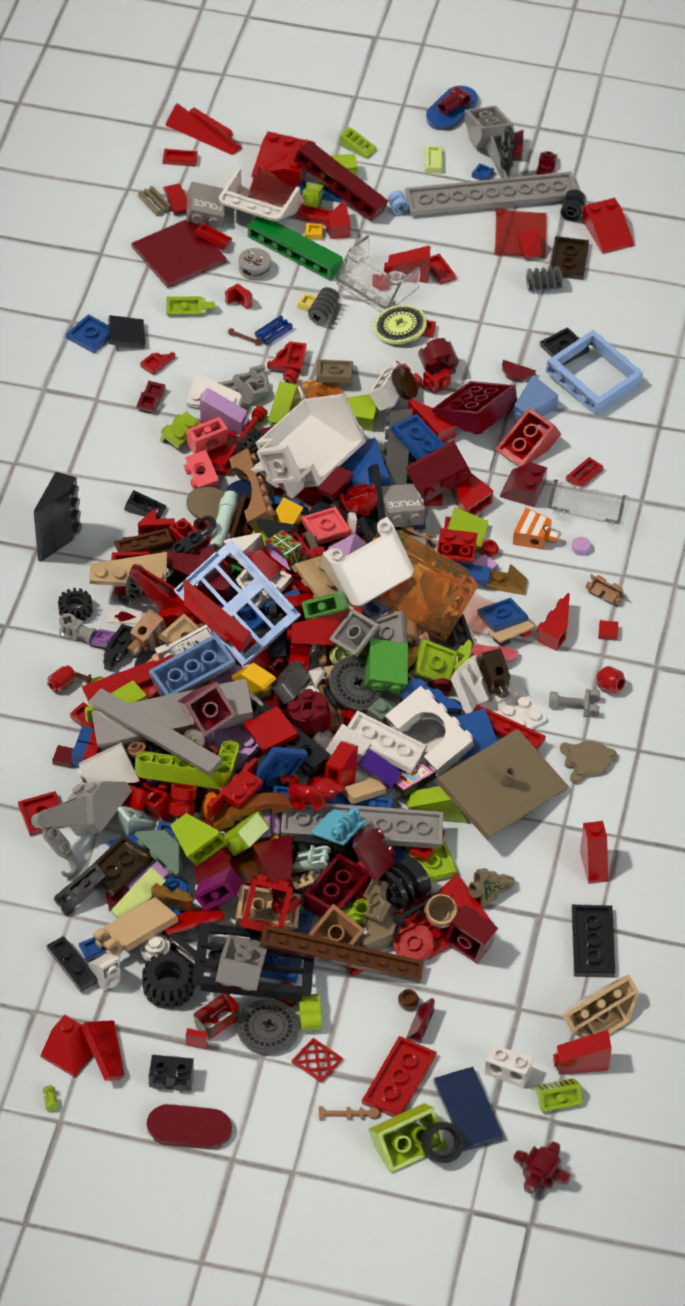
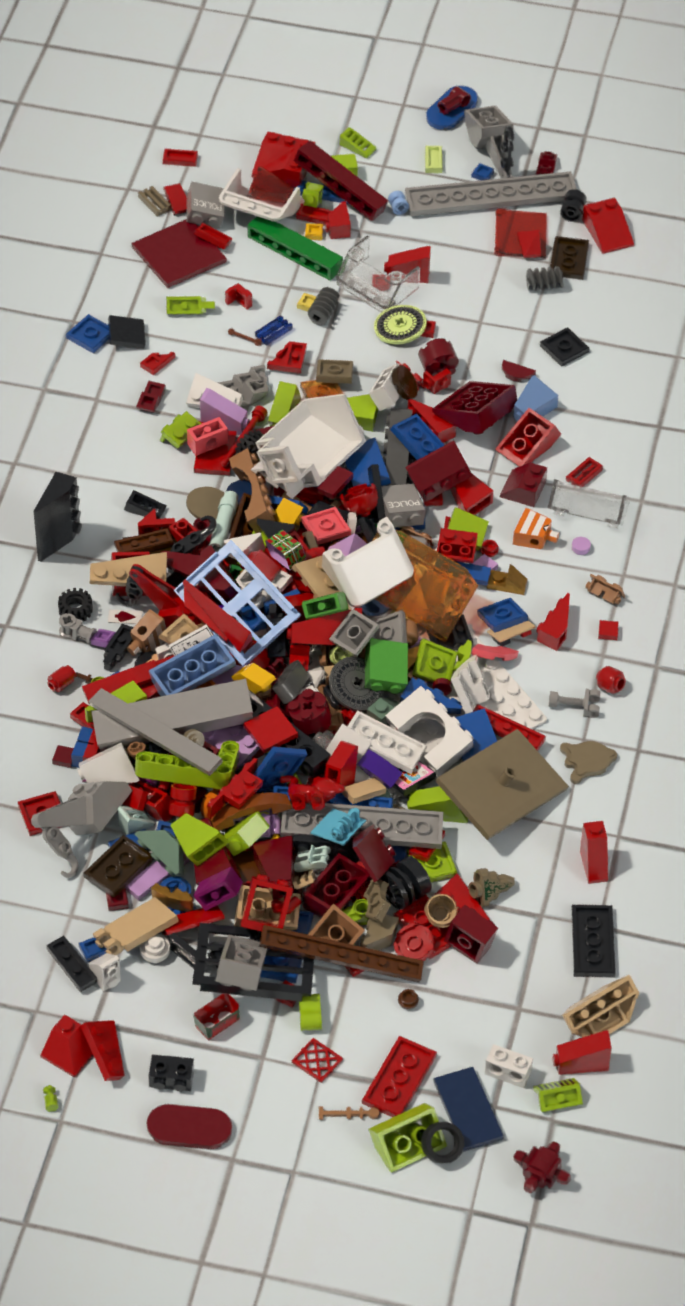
(80, 888): black plate -> none
(138, 893): yellowish green tile -> none
(168, 966): black tyre -> none
(196, 1038): red tile -> none
(201, 463): coral brick -> none
(202, 128): red wedge -> none
(207, 708): dark red slope -> none
(254, 263): light grey head -> none
(269, 1041): piece -> none
(290, 376): red plate -> none
(399, 918): black piece -> none
(421, 1021): dark red slope -> none
(441, 269): red tile -> none
(495, 672): dark brown torso -> none
(517, 152): dark red slope -> none
(580, 390): light blue window -> none

